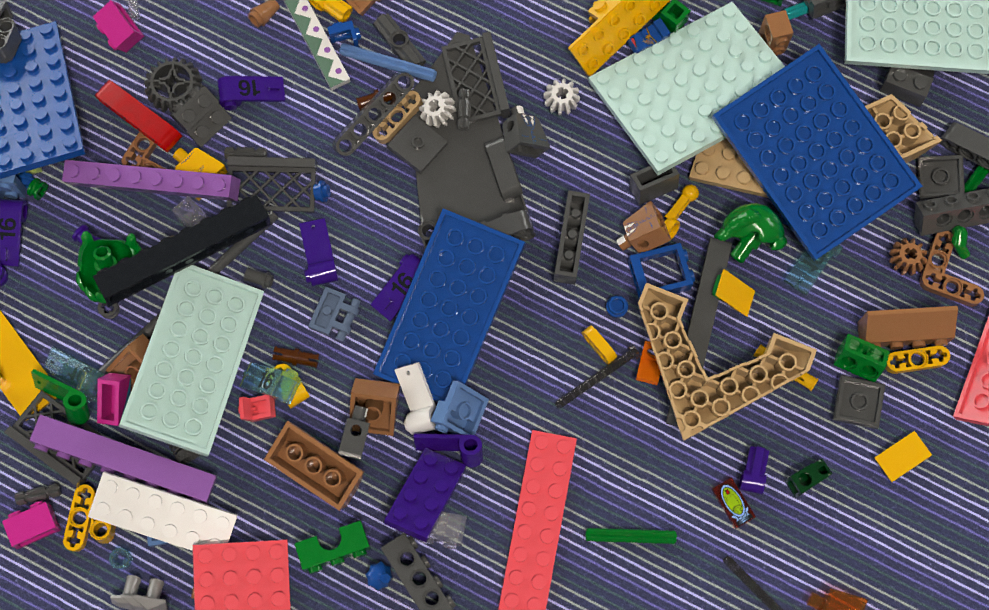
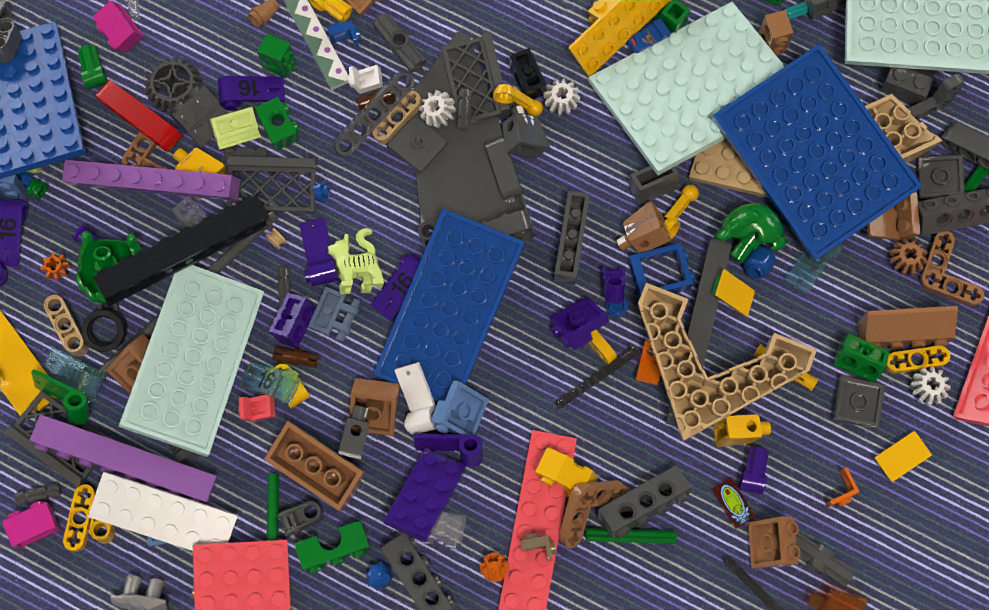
(50, 263): none -> orange gear
(58, 319): none -> tan beam
(92, 70): none -> green piece
(104, 347): none -> black tyre
(112, 397): dark pink brick -> none
(126, 562): clear light blue bush -> none
(235, 128): none -> yellowish green plate
(258, 277): dark grey pin -> none
(272, 507): none -> green piece
(275, 238): none -> tan bush
(276, 56): none -> green brick
(279, 135): none -> green brick
(284, 286): none -> dark grey axle
(292, 320): none -> dark purple brick
(299, 518): none -> dark grey piece
(356, 266): none -> yellowish green animal
(365, 79): none -> white bracket
(387, 62): medium blue axle -> none
(494, 567): none -> orange gear
(507, 94): none -> yellow piece
(527, 74): none -> black brick
(533, 542): none -> dark tan bracket
(563, 471): none -> yellow brick
(572, 530): none -> medium nougat beam
(576, 323): none -> dark purple plate
(613, 284): none -> dark purple piece
(670, 480): none -> dark grey brick
(740, 430): none -> yellow torso
(760, 262): none -> blue head
(773, 542): none -> medium nougat plate
(808, 477): dark green leg -> none
(823, 561): none -> dark grey piece
(851, 486): none -> orange bracket
(897, 222): none -> medium nougat bracket
(925, 390): none -> white gear
(941, 98): none -> dark grey beam
(959, 241): green arm -> none

